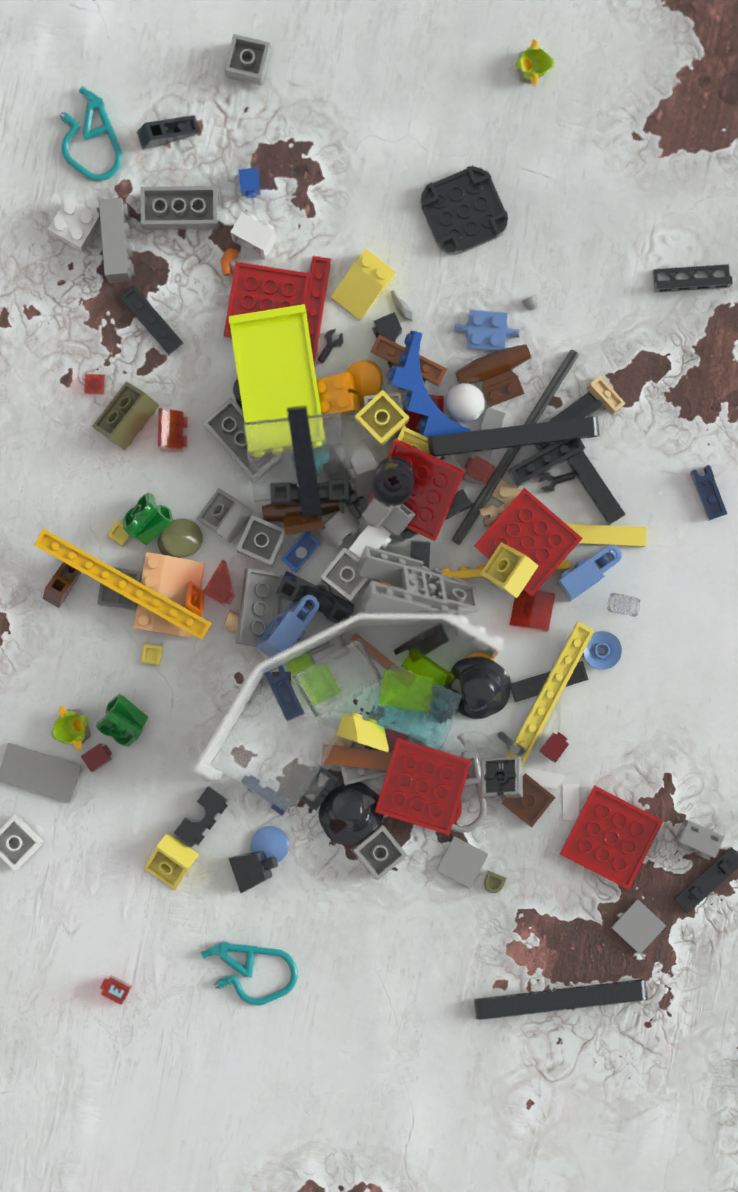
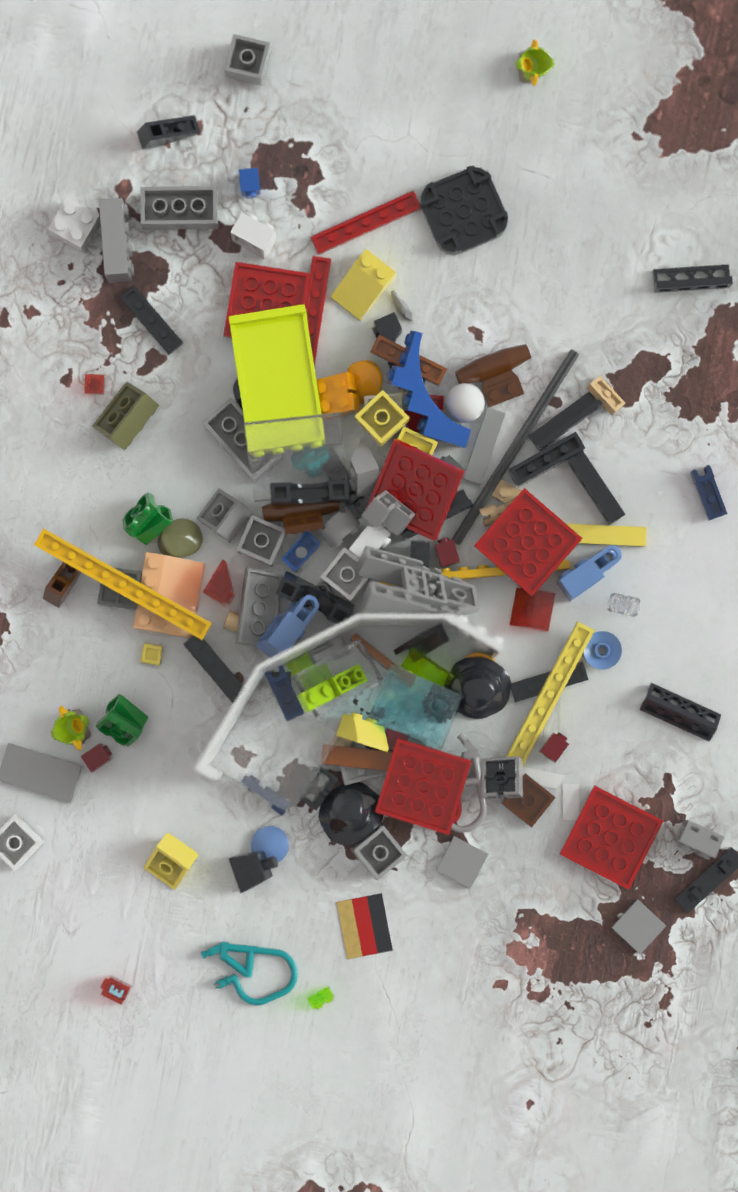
(95, 104): teal piece -> none
(118, 533): light yellow tile -> none
(171, 430): clear red slope -> none
(191, 831): black arch -> none
(194, 599): orange slope -> none
(214, 667): none -> black arch
(226, 259): orange arm -> none
(304, 460): black tile -> none
(321, 997): none -> clear neon green piece
(329, 346): black bar -> none
(332, 688): none -> lime slope
(364, 926): none -> sticker
(365, 222): none -> red tile
(392, 491): black wheel -> none
(406, 691): clear neon green piece -> none
(446, 552): none -> dark red brick
(479, 469): clear red brick -> none
(486, 330): medium blue plate -> none
(494, 882): olive tile -> none
(509, 569): light yellow slope -> none
(511, 745): flat silver bar -> none
(513, 436): black beam -> none
(530, 303): light grey hinge -> none
(555, 480): black bar -> none
(560, 999): black beam -> none
(680, 715): none -> black fence

